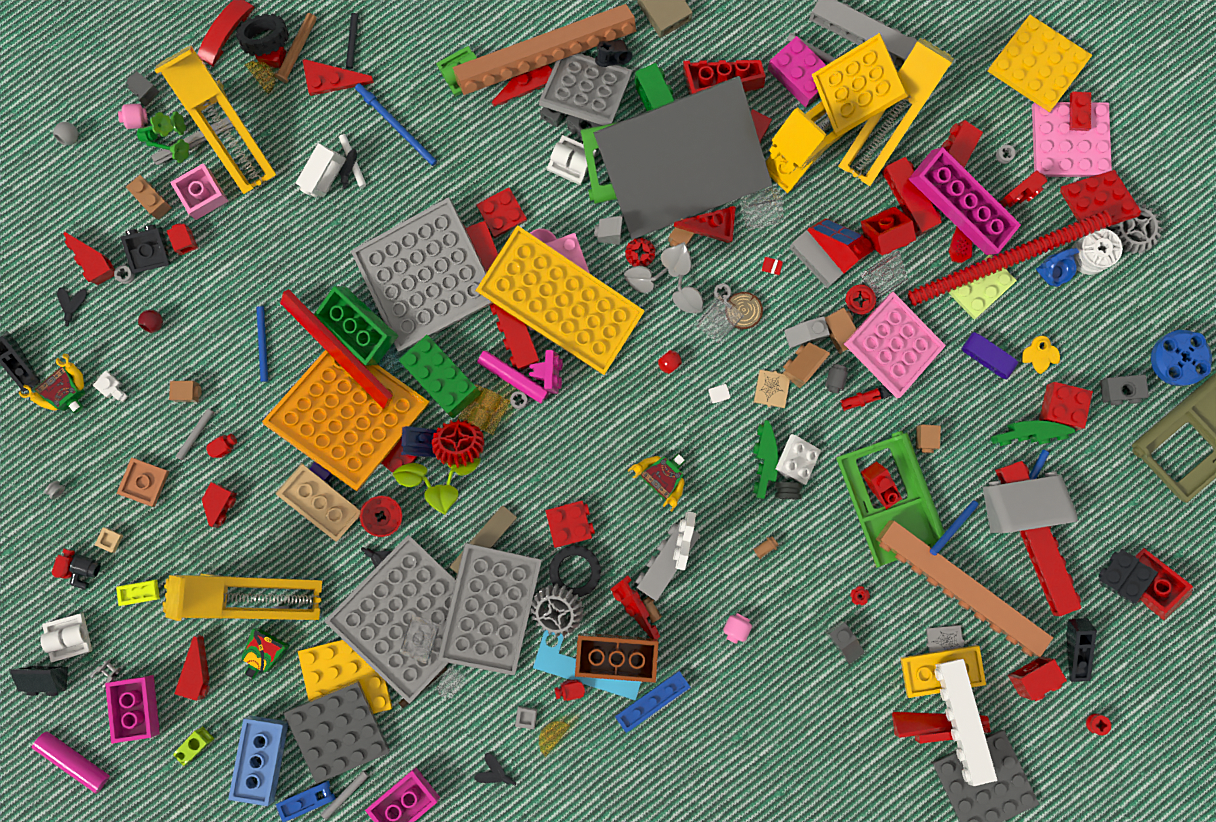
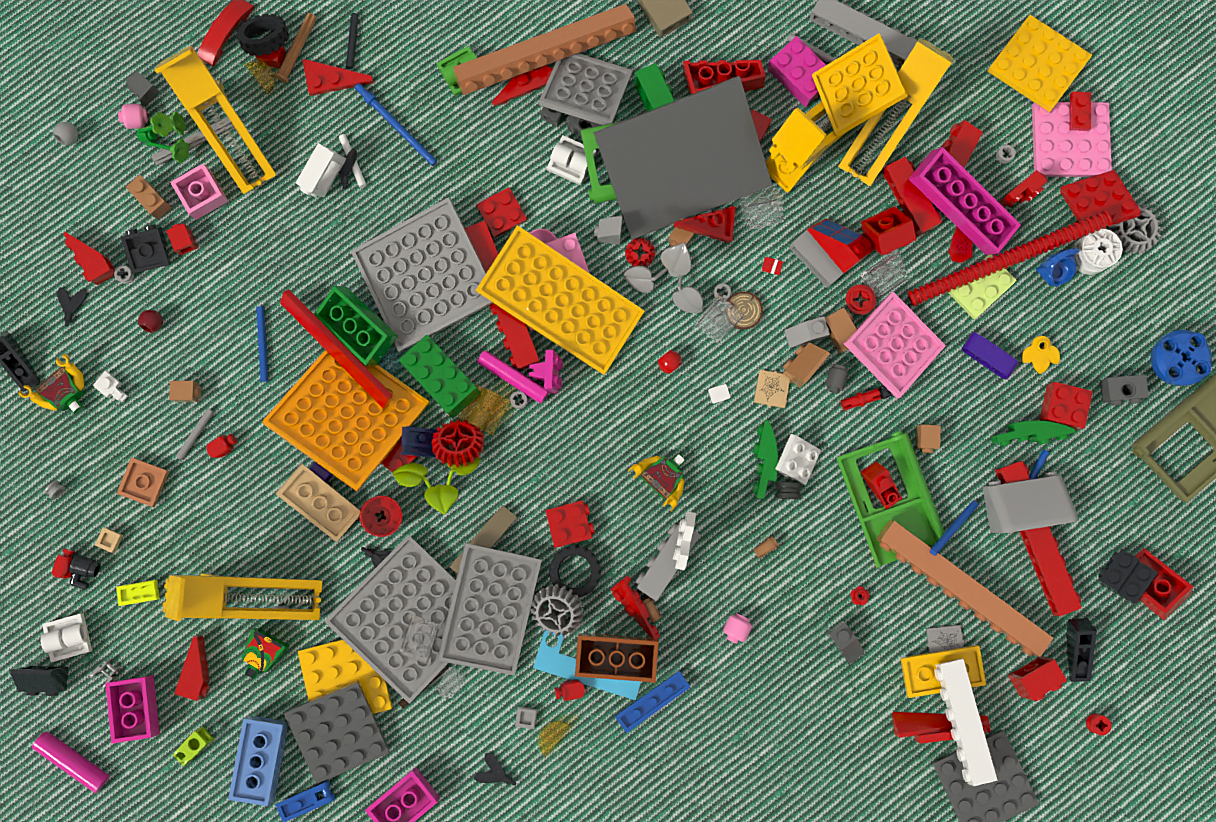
(216, 503): red slope -> none
(344, 795): light grey bar -> none
(613, 52): black piece -> none

